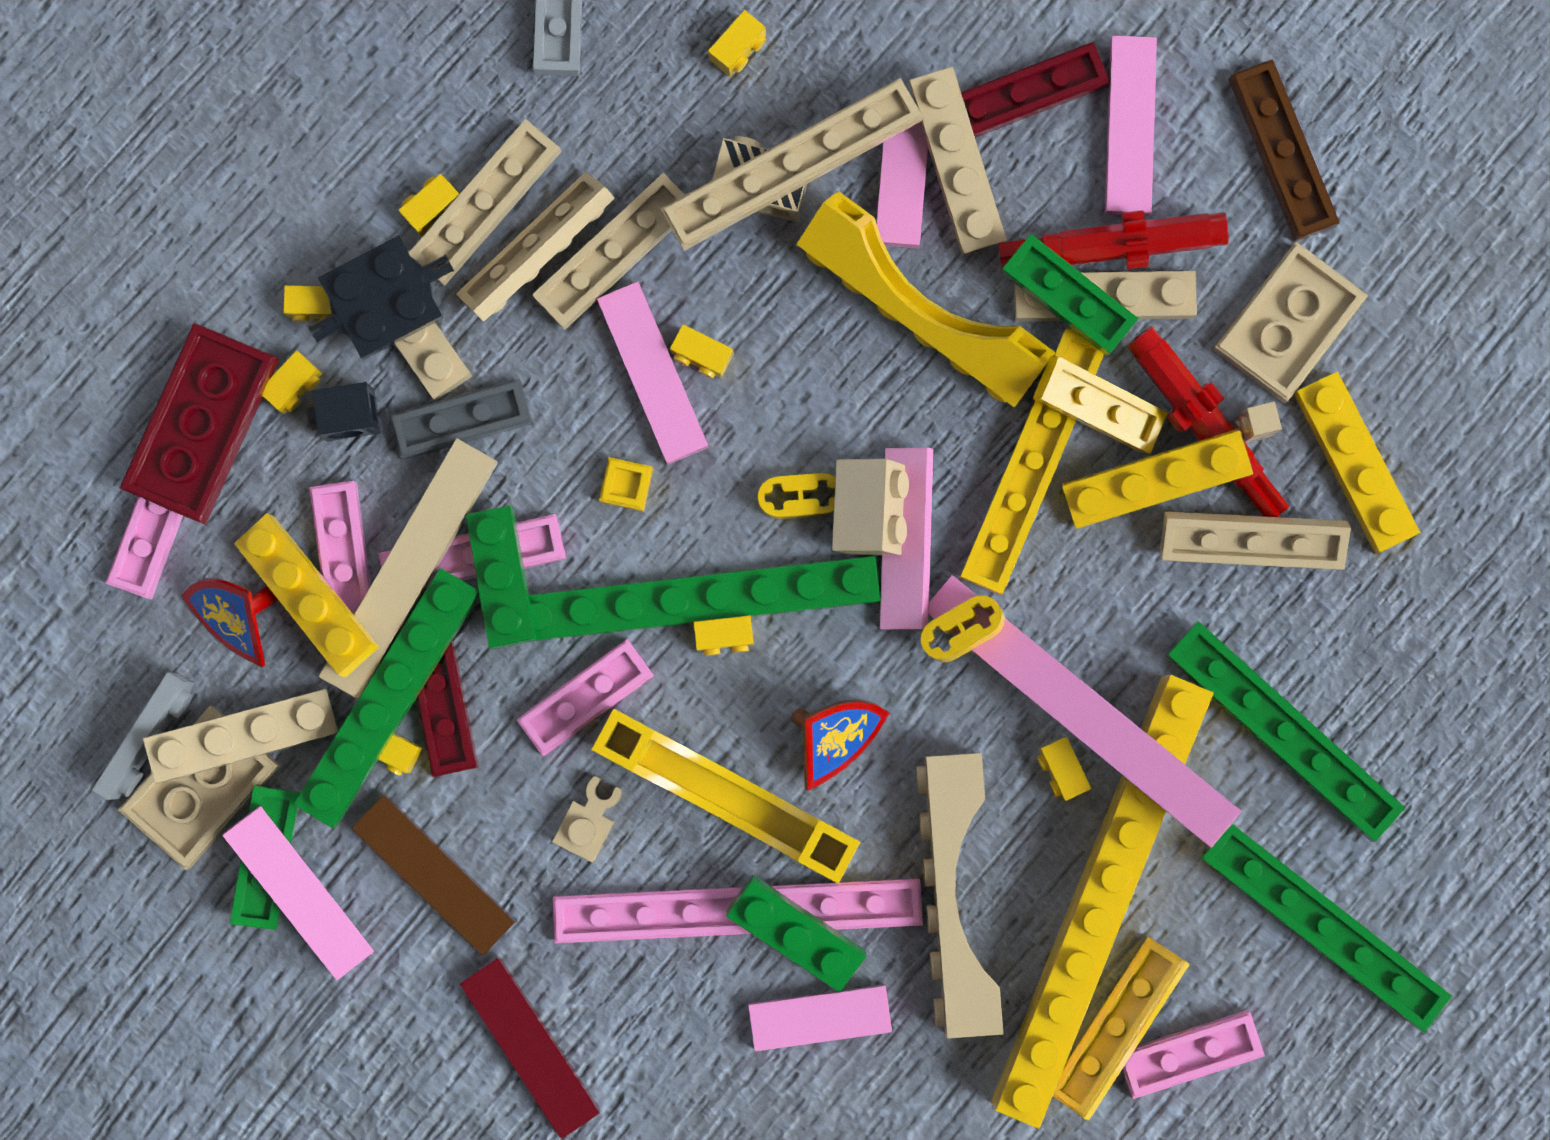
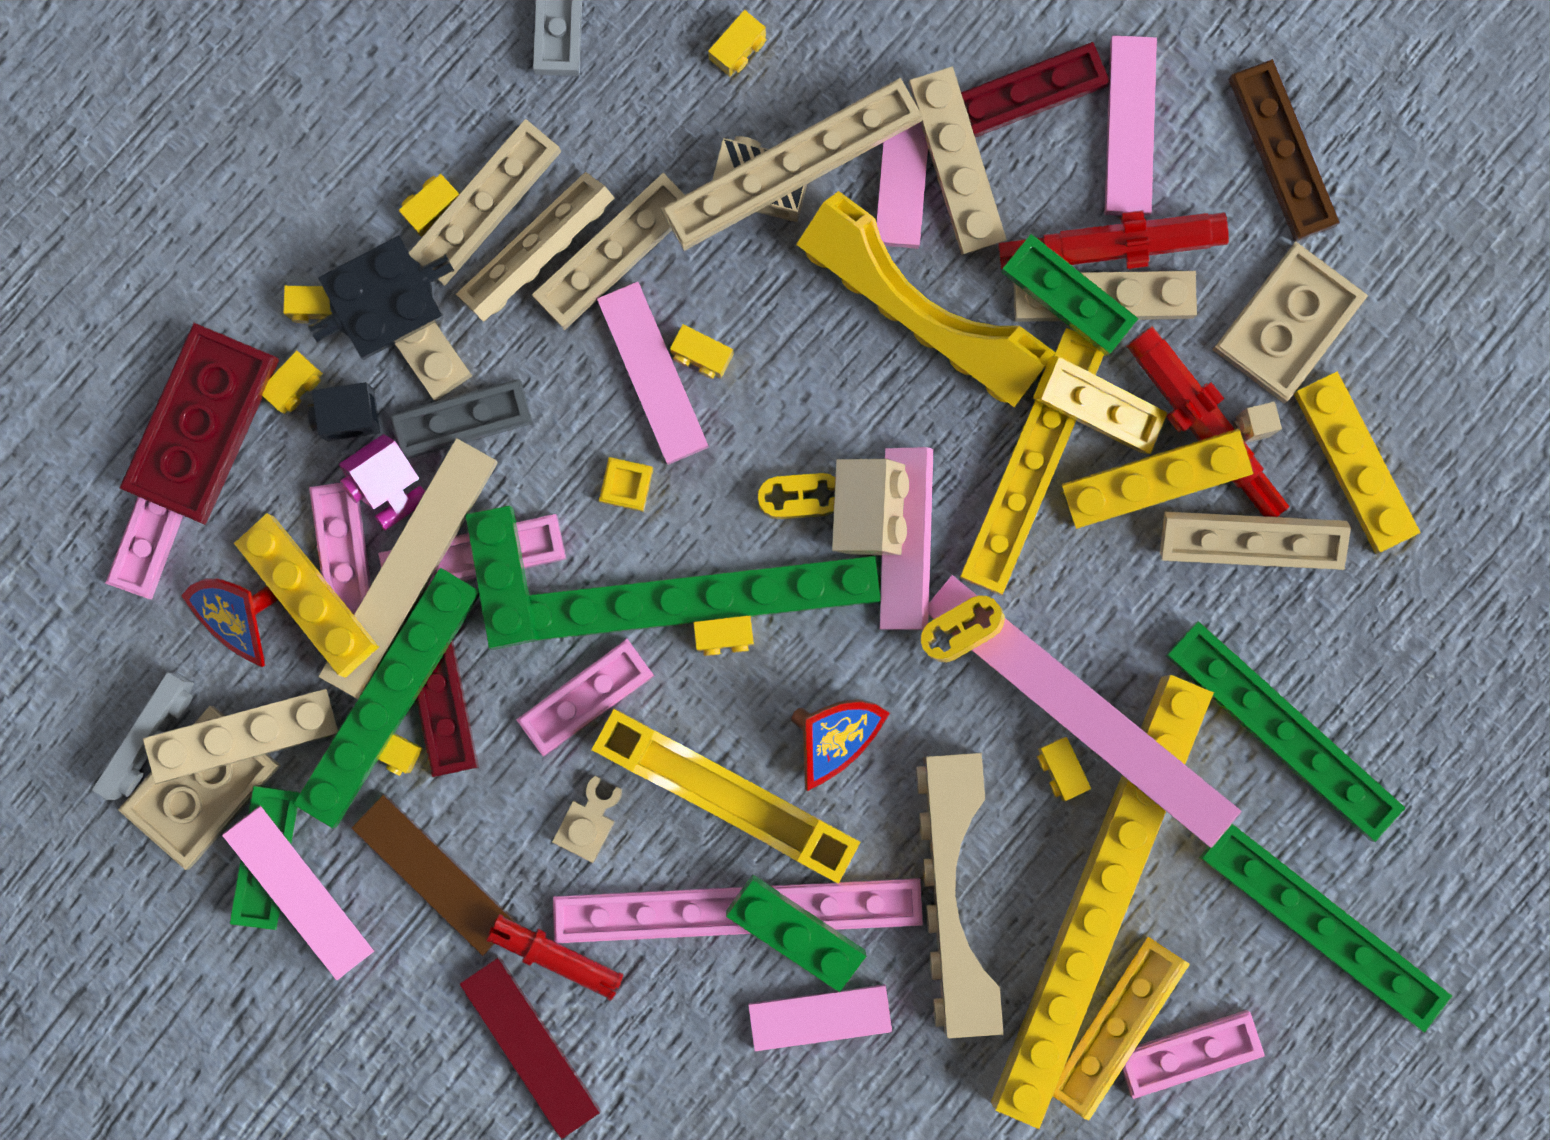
(380, 475): none -> brick
(554, 957): none -> red pin

